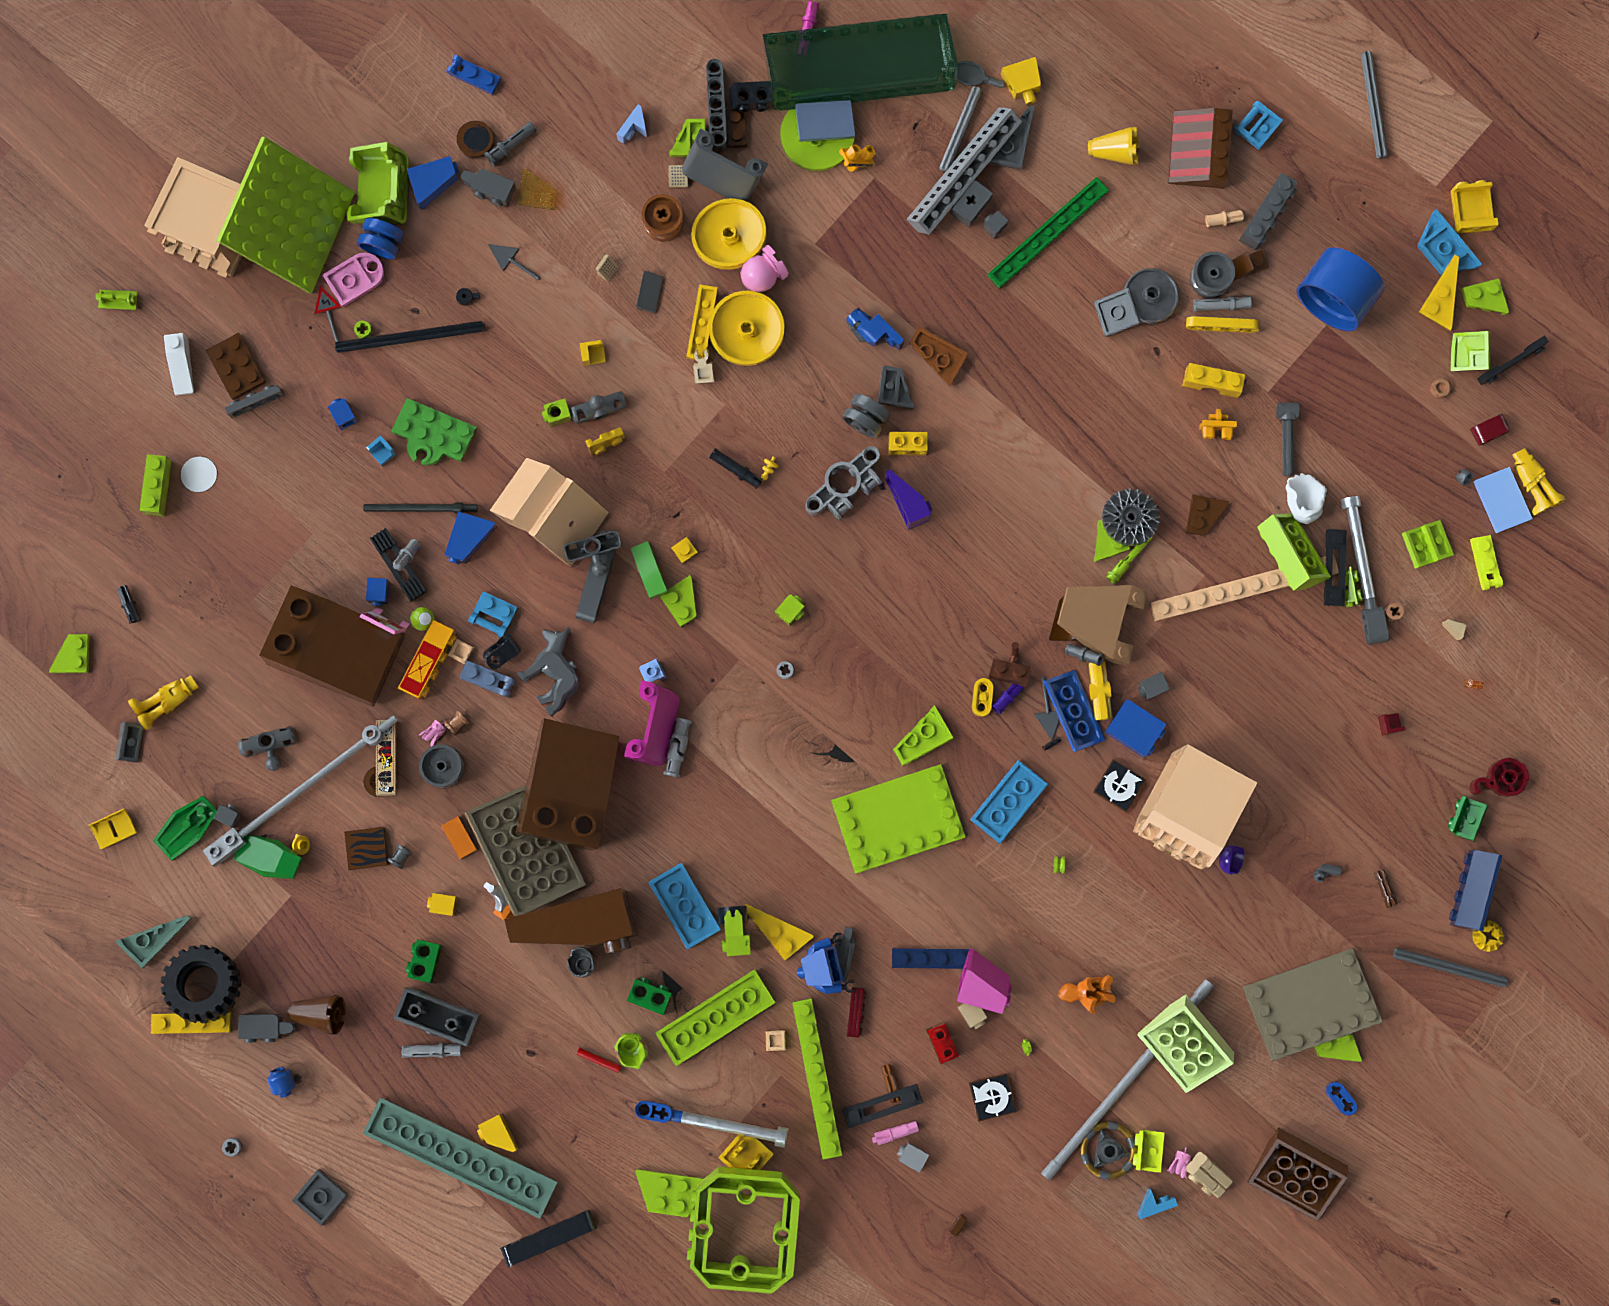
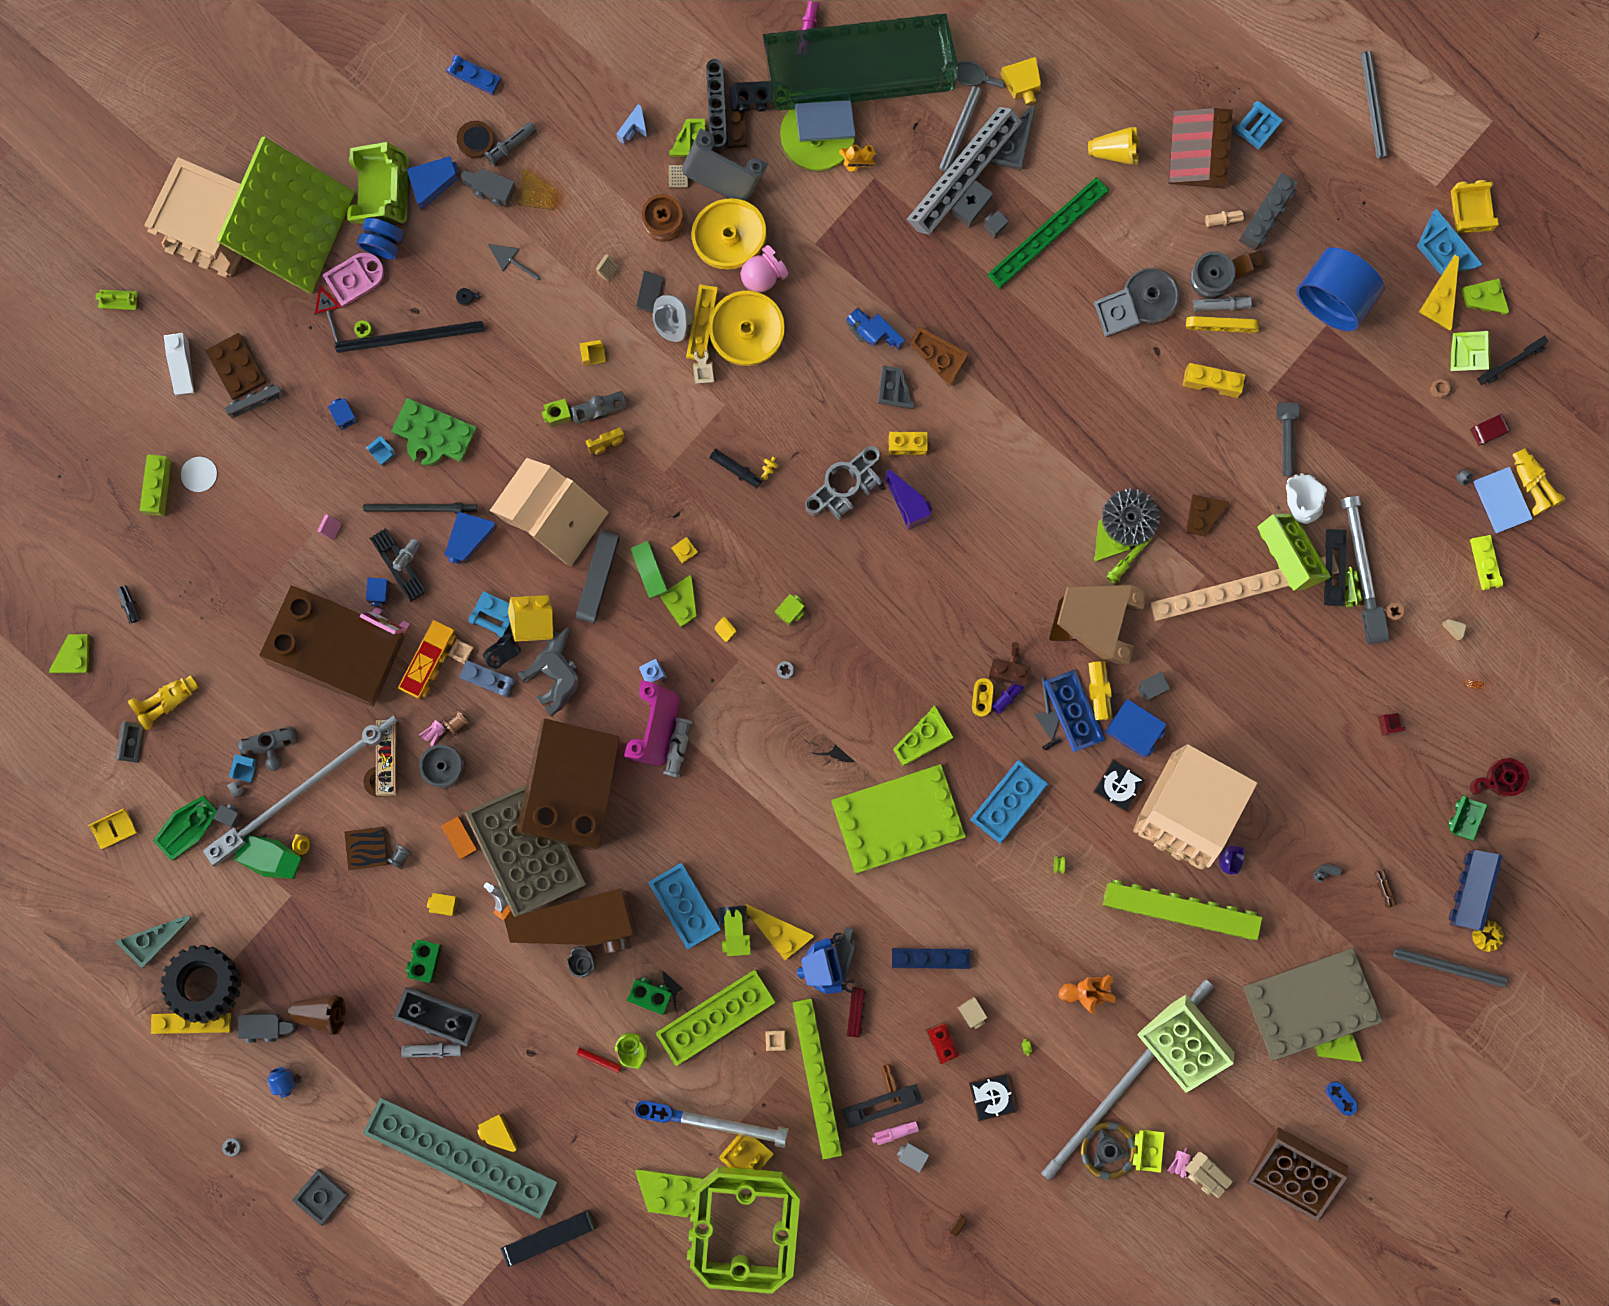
(234, 790): none -> light grey hinge
(243, 768): none -> dark azure panel
(329, 527): none -> bright pink slope
(422, 618): lime piece -> none
(531, 618): none -> yellow slope
(604, 545): dark grey piece -> none
(671, 317): none -> light grey hat
(725, 629): none -> yellow slope
(866, 415): dark grey wheel -> none
(983, 984): dark pink slope -> none
(1084, 654): dark grey pin -> none
(1150, 1206): dark azure slope -> none
(1182, 911): none -> lime brick
(1214, 423): light orange hips -> none
(1427, 544): lime slope -> none

